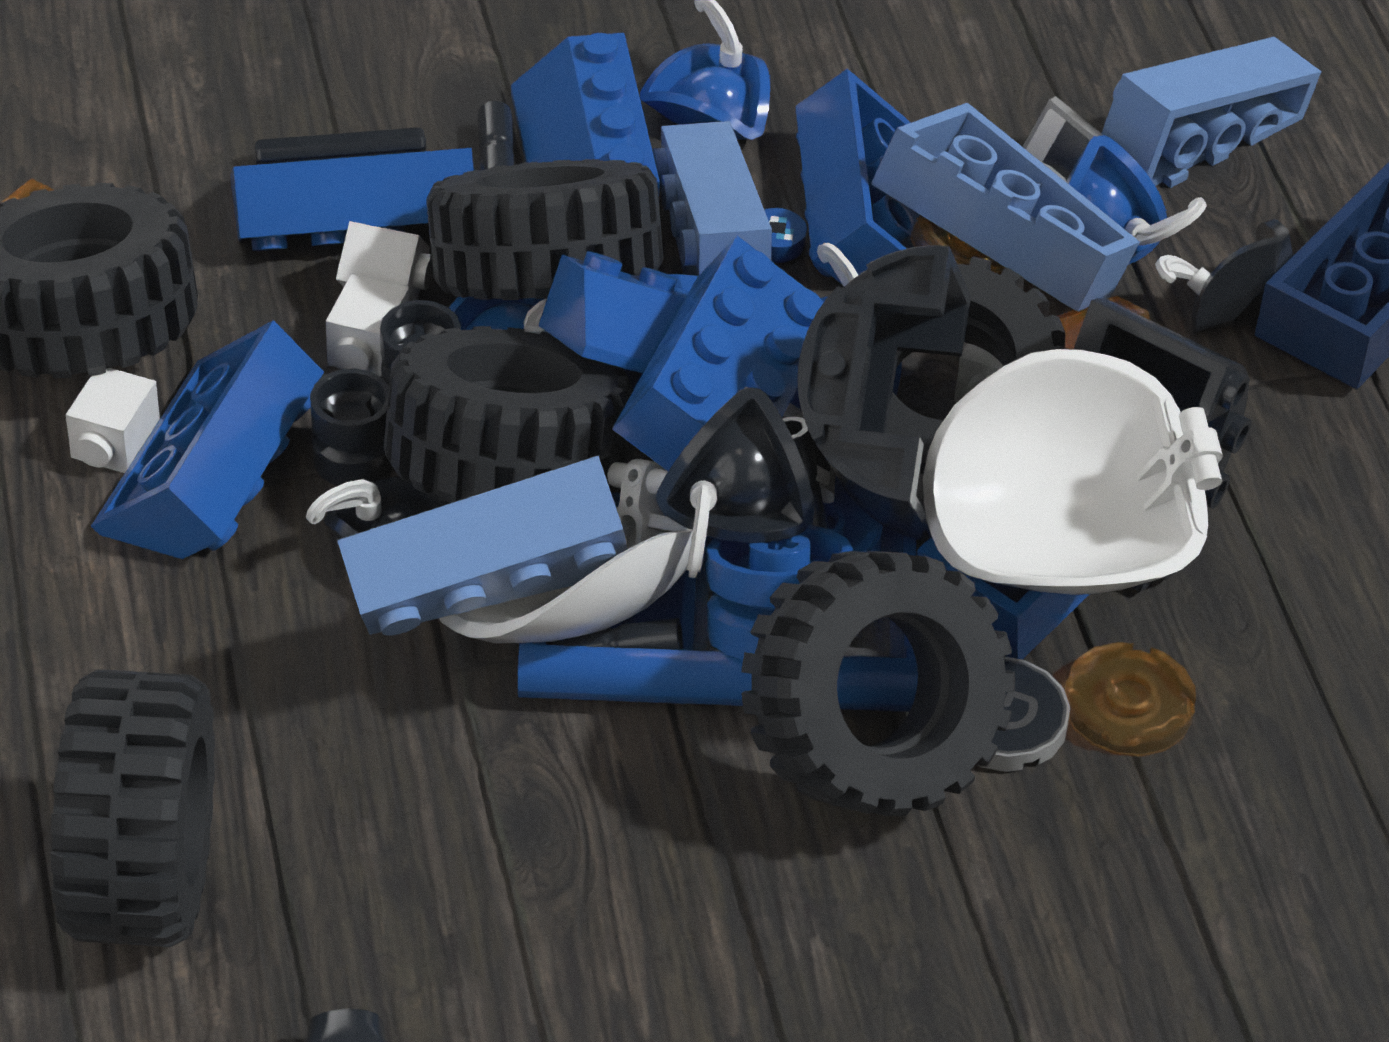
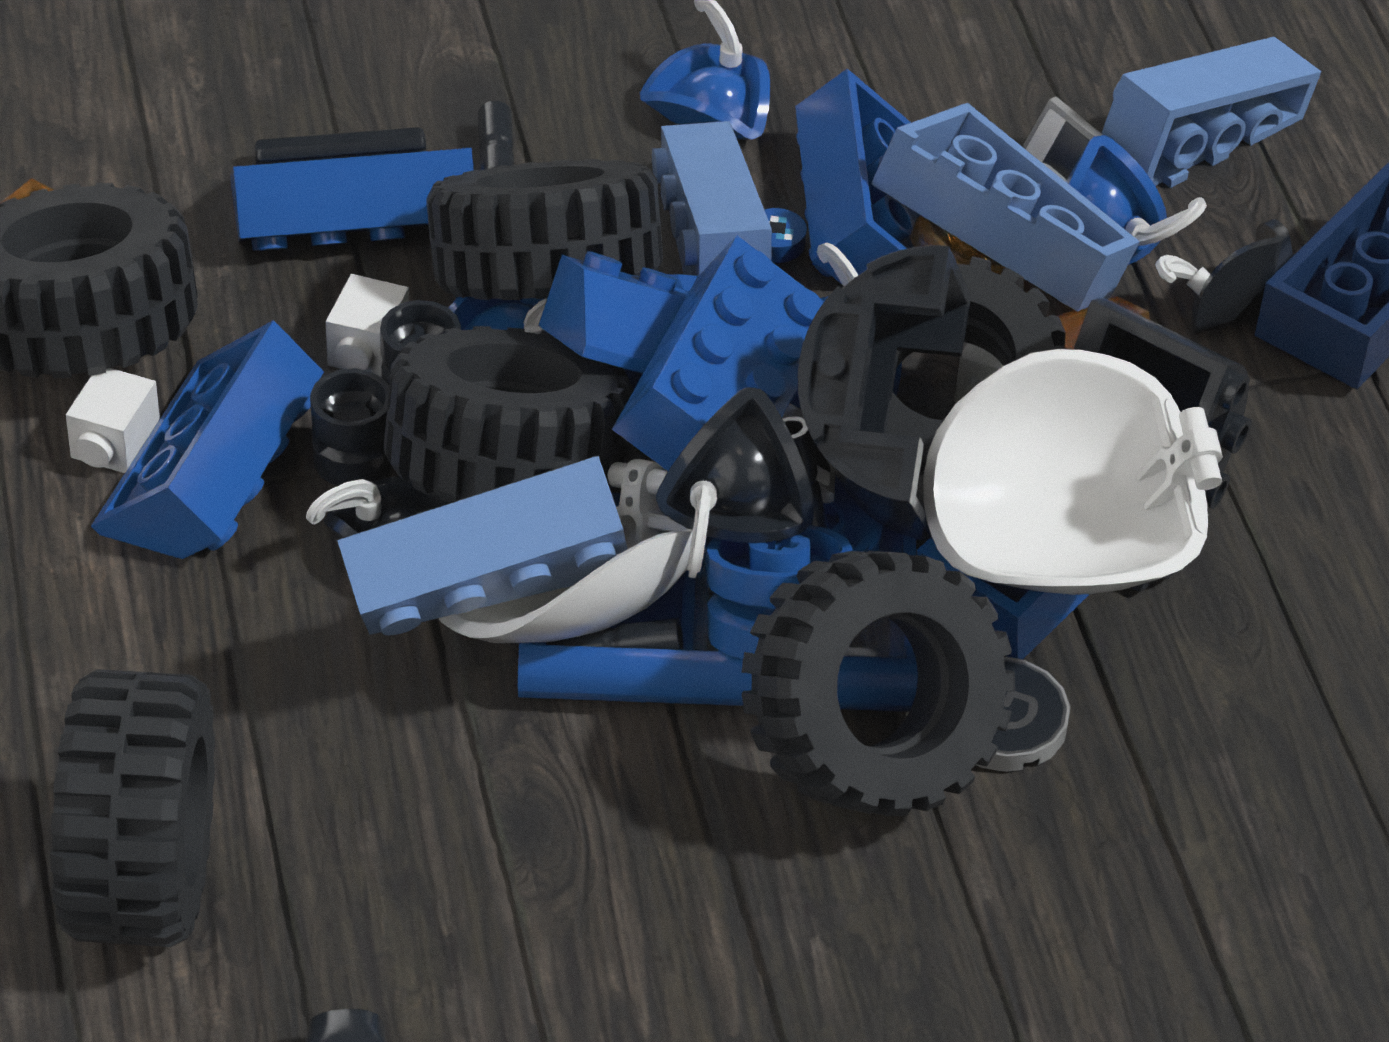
(386, 257): white brick -> none
(583, 104): blue slope -> none
(1130, 699): clear orange tile -> none

